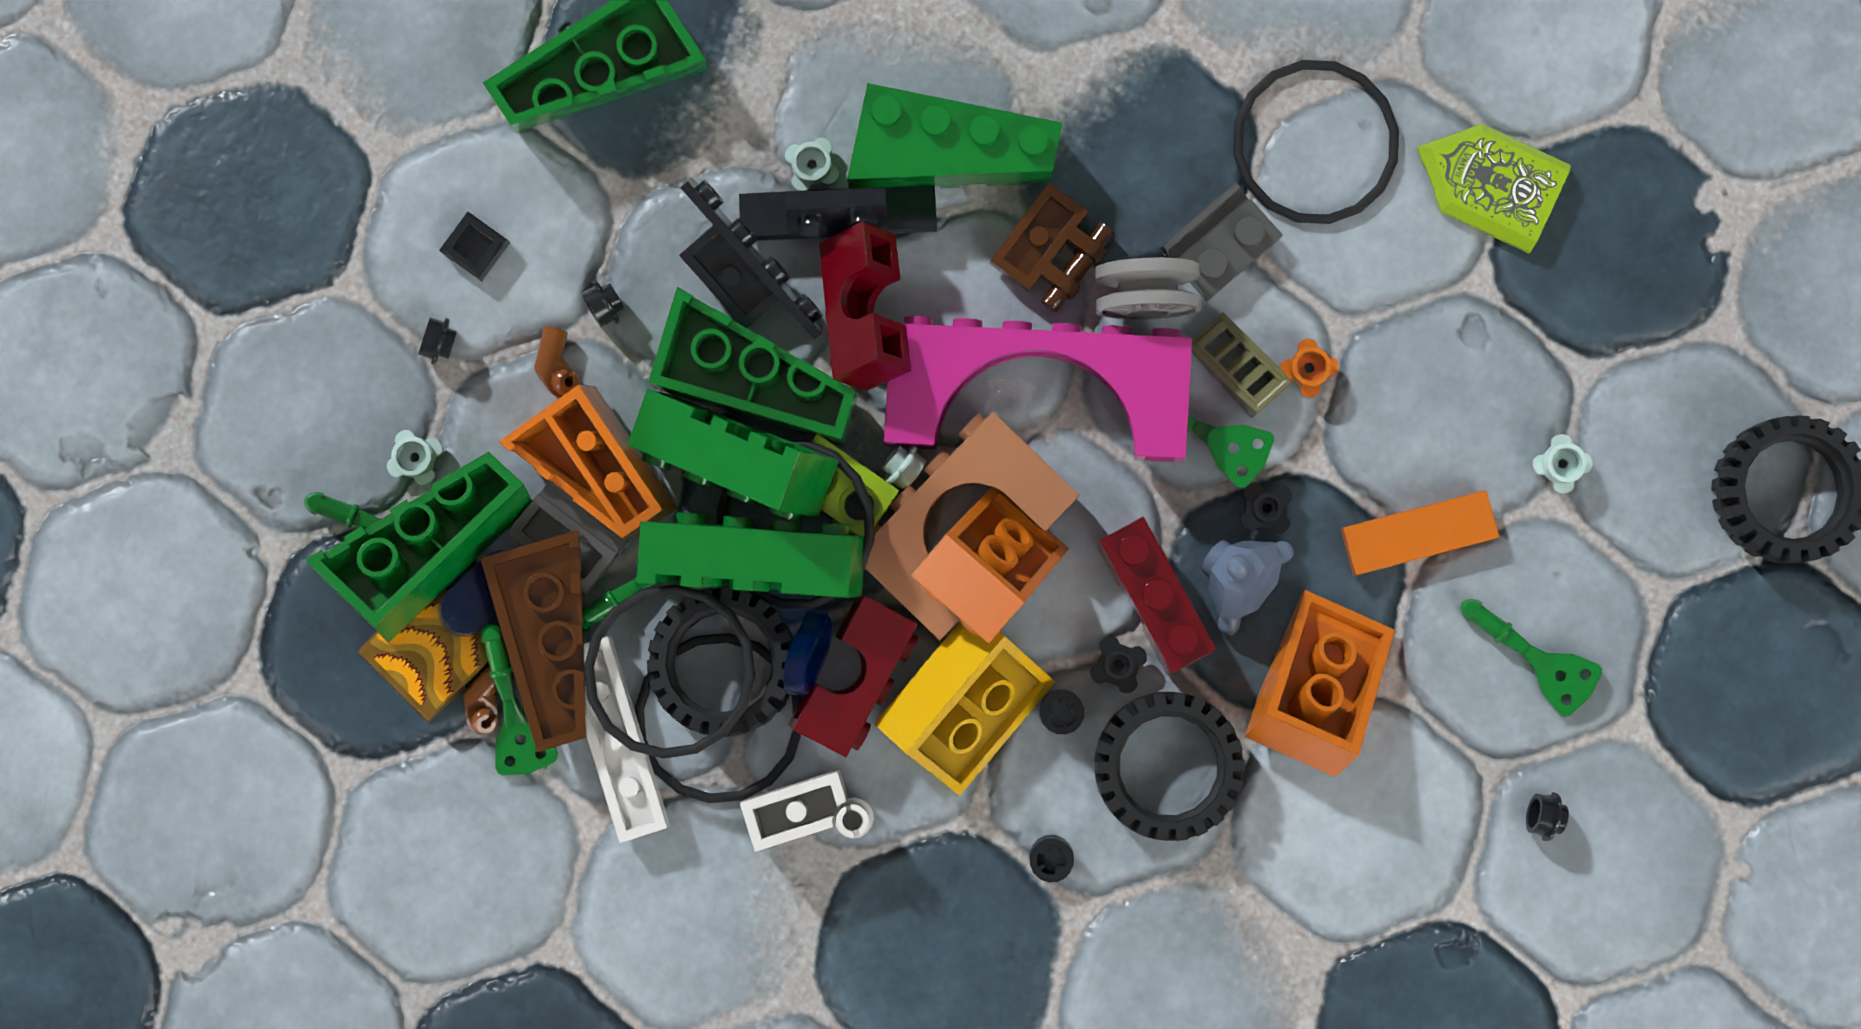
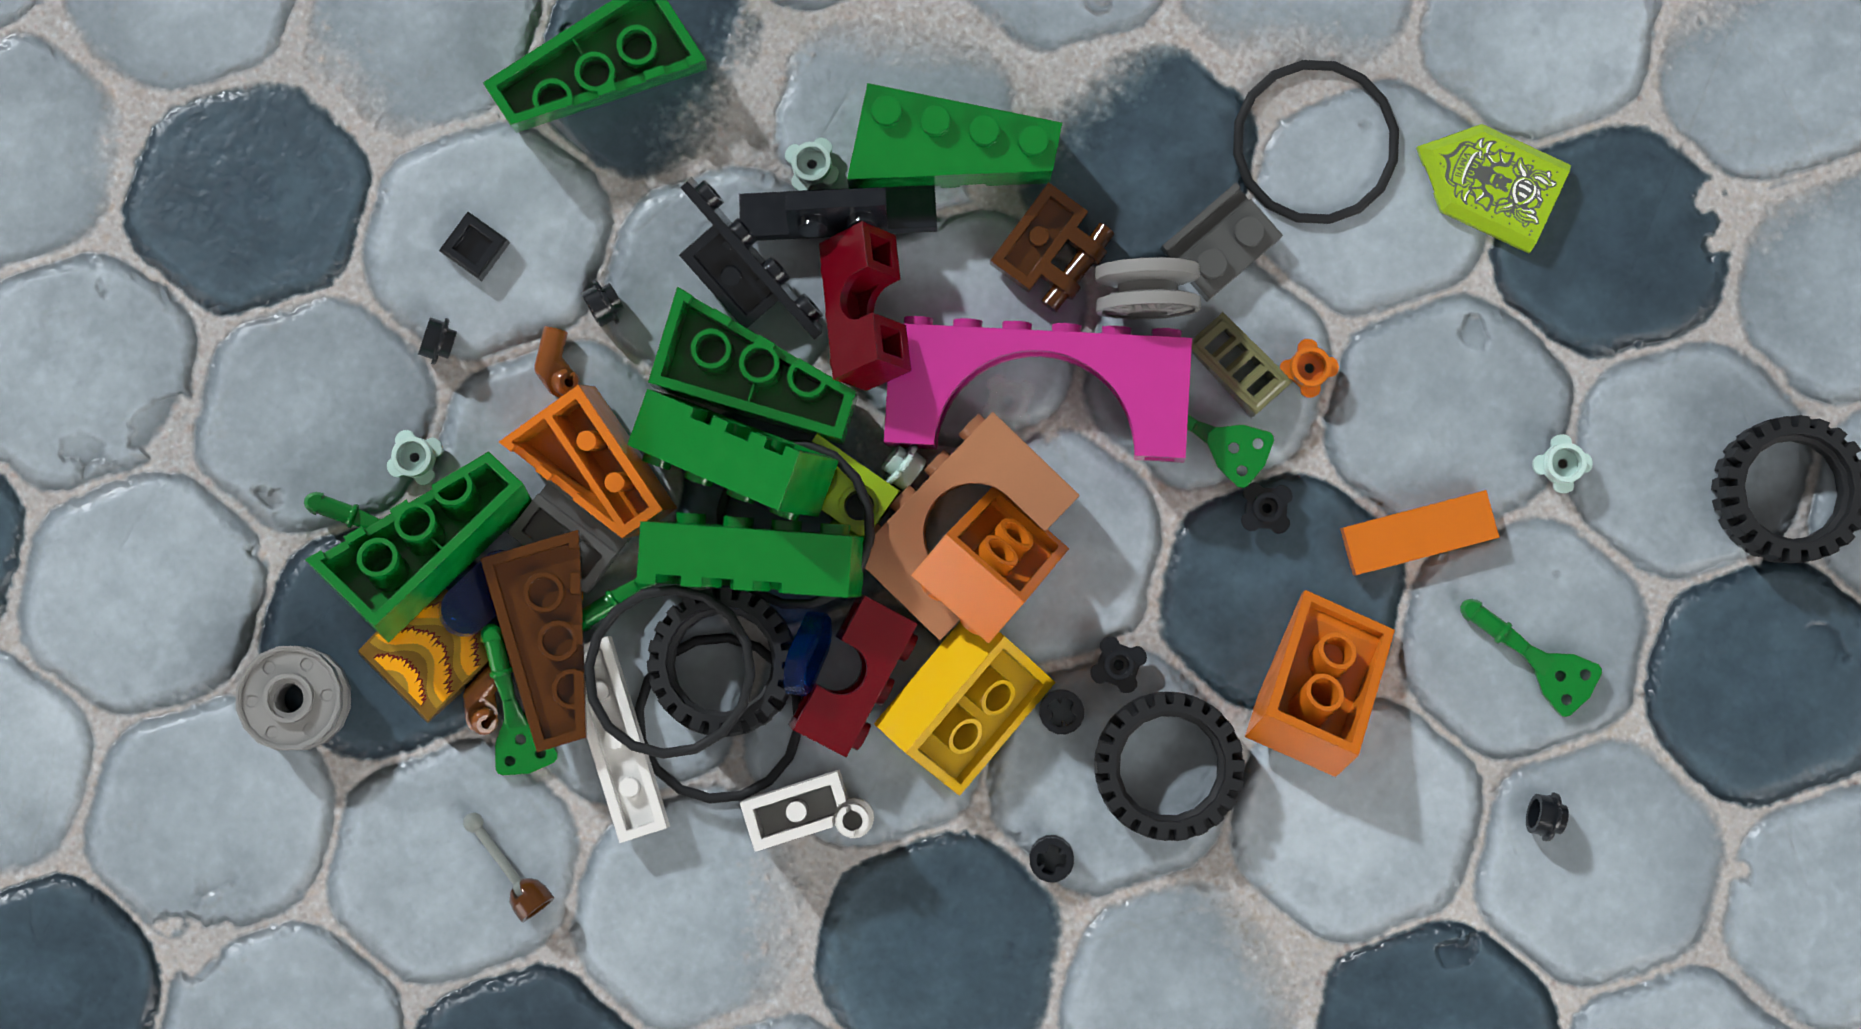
(263, 691): none -> light grey wheel
(528, 894): none -> hinge
(1156, 595): dark red arch -> none
(1243, 577): sand blue rock -> none

